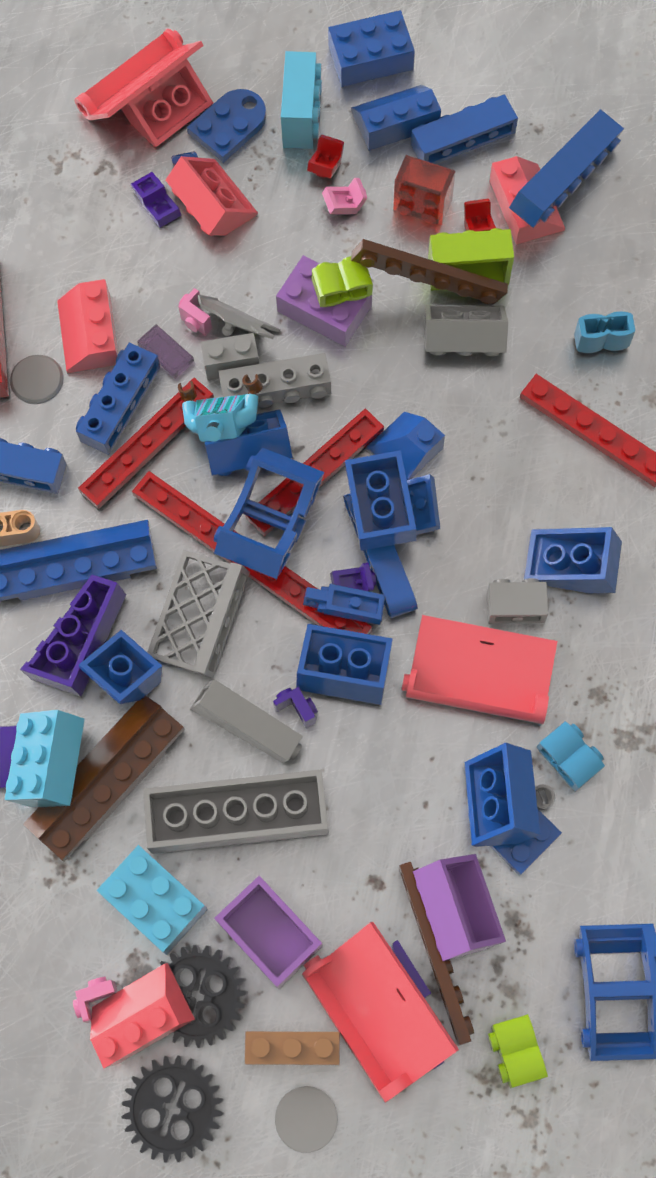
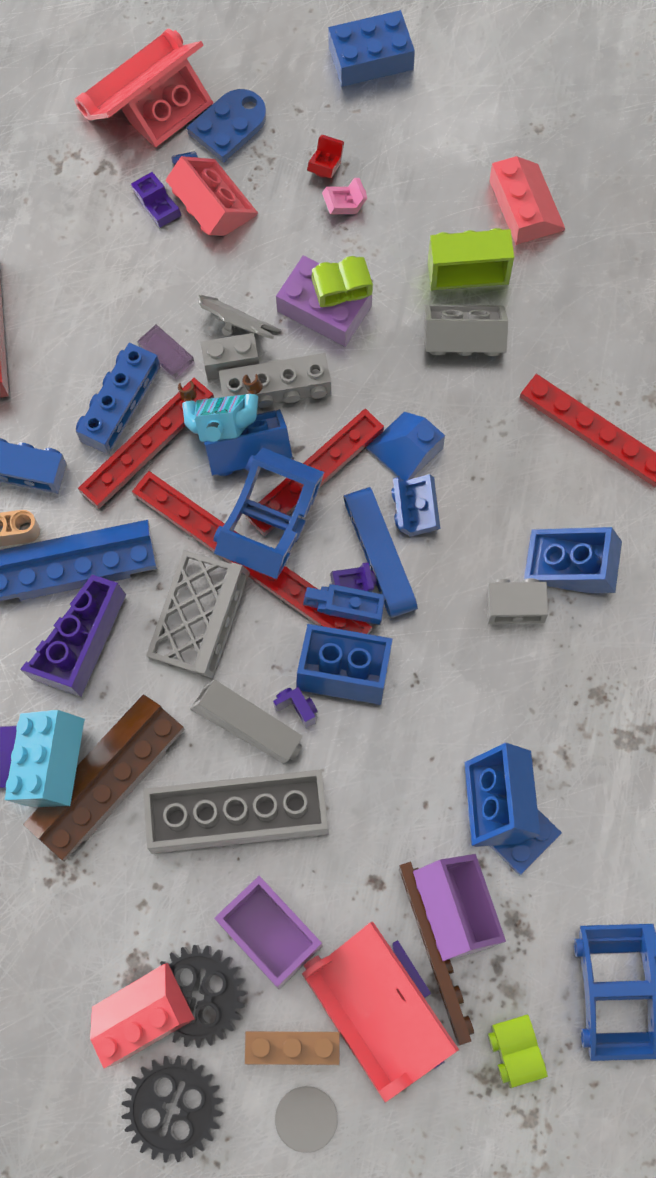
(36, 379): light grey piece -> none
(88, 327): coral slope -> none
(98, 989): bright pink bracket -> none
(123, 669): blue slope -> none
(152, 900): medium azure brick -> none
(193, 316): bright pink bracket -> none
(300, 100): medium azure brick -> none
(381, 500): blue brick -> none
(395, 115): blue slope -> none
(423, 190): clear red piece -> none
(428, 271): reddish brown plate -> none
(464, 130): blue brick -> none
(478, 215): red bracket -> none
(481, 669): coral door -> none
(549, 793): light grey hinge -> none
(566, 169): blue brick -> none
(570, 755): dark azure brick -> none
(607, 332): dark azure brick -> none

